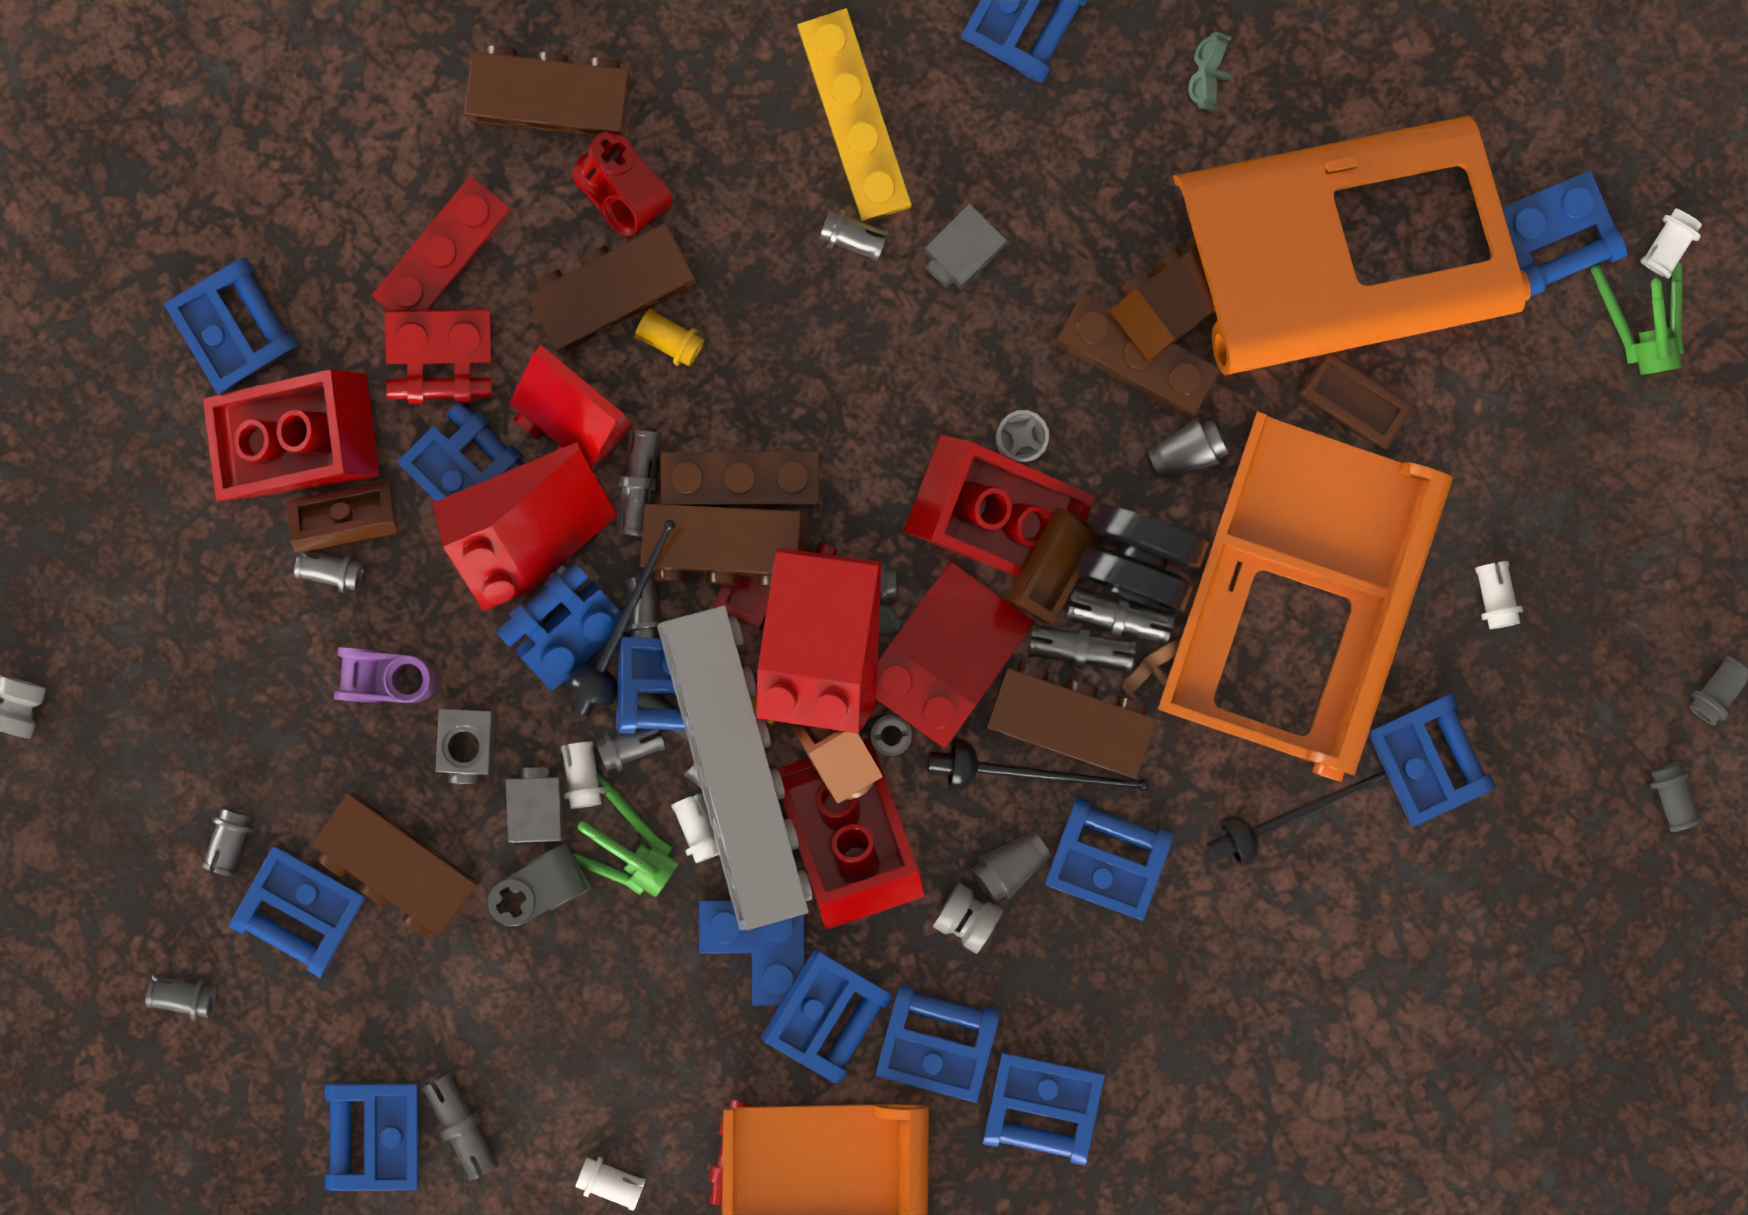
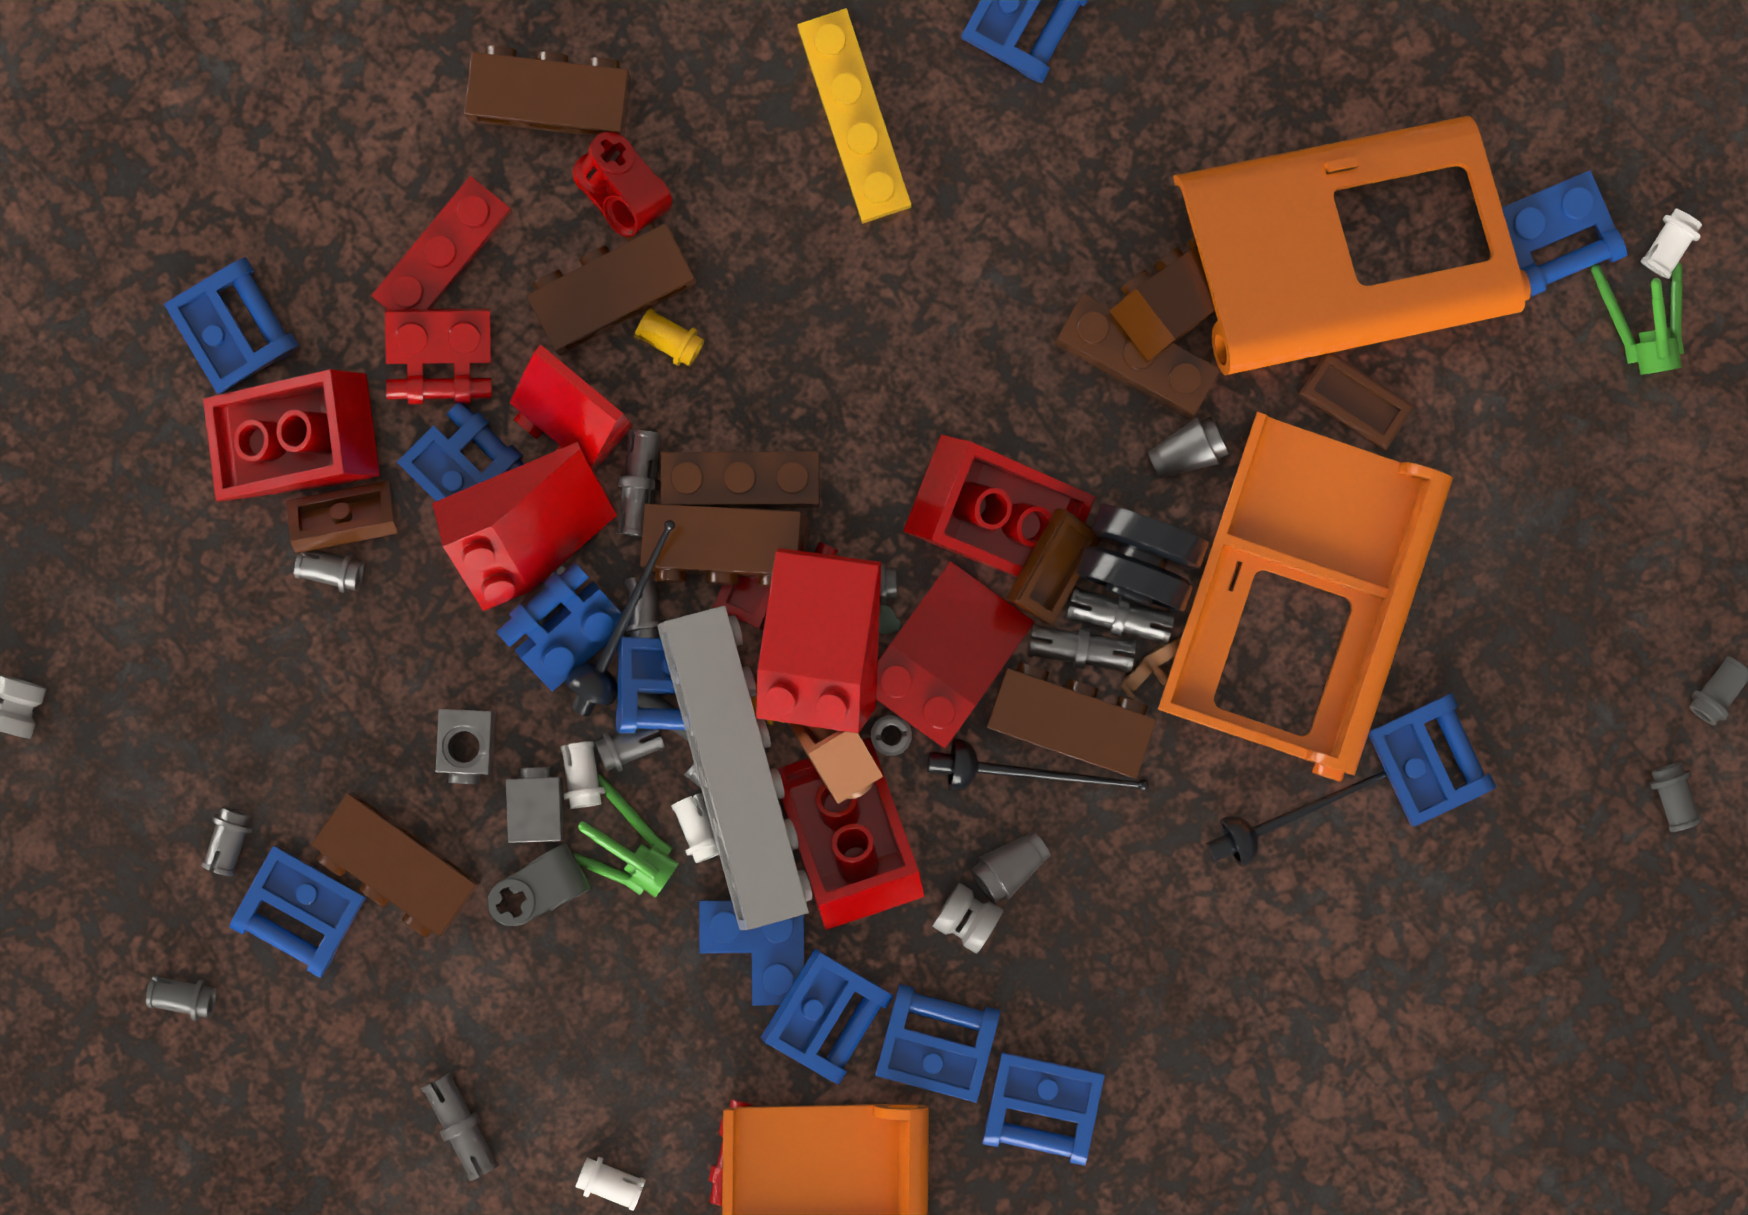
(375, 677): medium lavender piece -> none
(389, 1136): blue plate -> none
(853, 234): flat silver pin -> none
(963, 248): flat silver brick -> none
(1025, 430): light grey wheel -> none
(1102, 875): blue plate -> none
(1204, 82): sand green piece -> none
(1498, 595): white pin -> none

